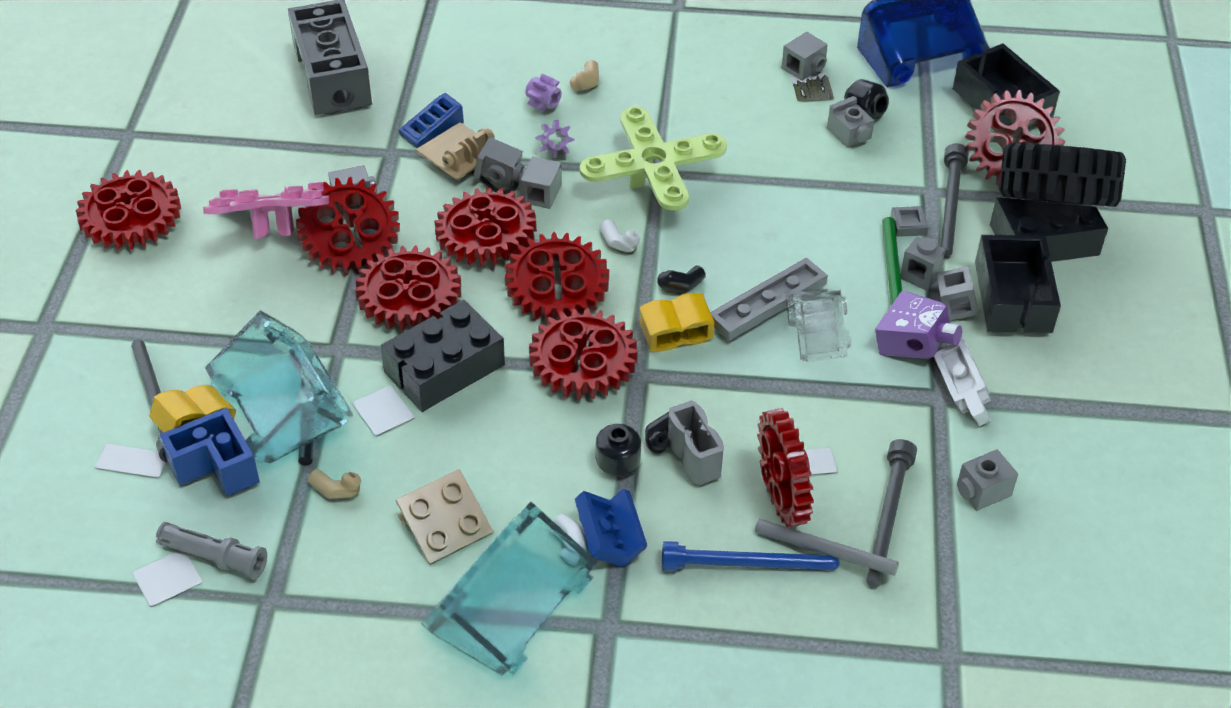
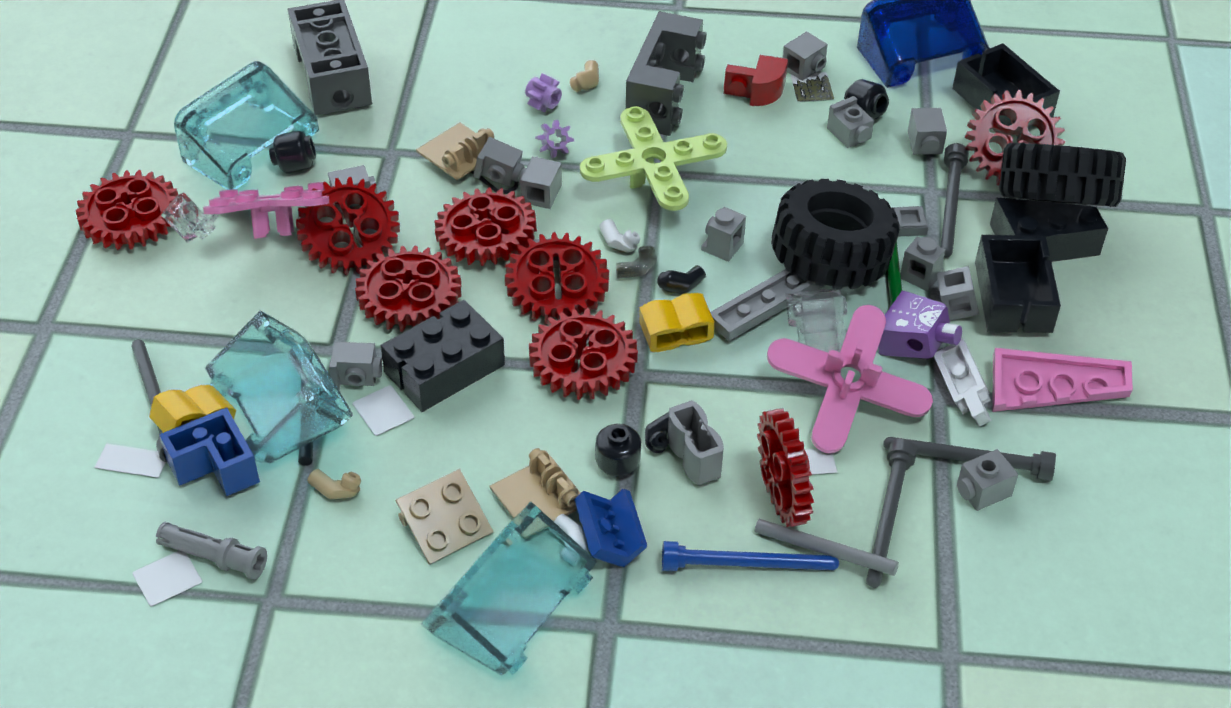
(188, 218): none -> clear bracket
(237, 122): none -> clear light blue windscreen
(292, 151): none -> black head
(355, 364): none -> light grey brick
(443, 107): blue slope -> none
(541, 484): none -> tan hinge
(640, 266): none -> clear smoke arm
(666, 57): none -> dark grey plate
(724, 233): none -> light grey brick
(761, 84): none -> red brick
(835, 233): none -> black tyre
(844, 395): none -> bright pink piece
(927, 131): none -> light grey brick
(1039, 464): none -> dark grey piece
(1051, 379): none -> bright pink wing

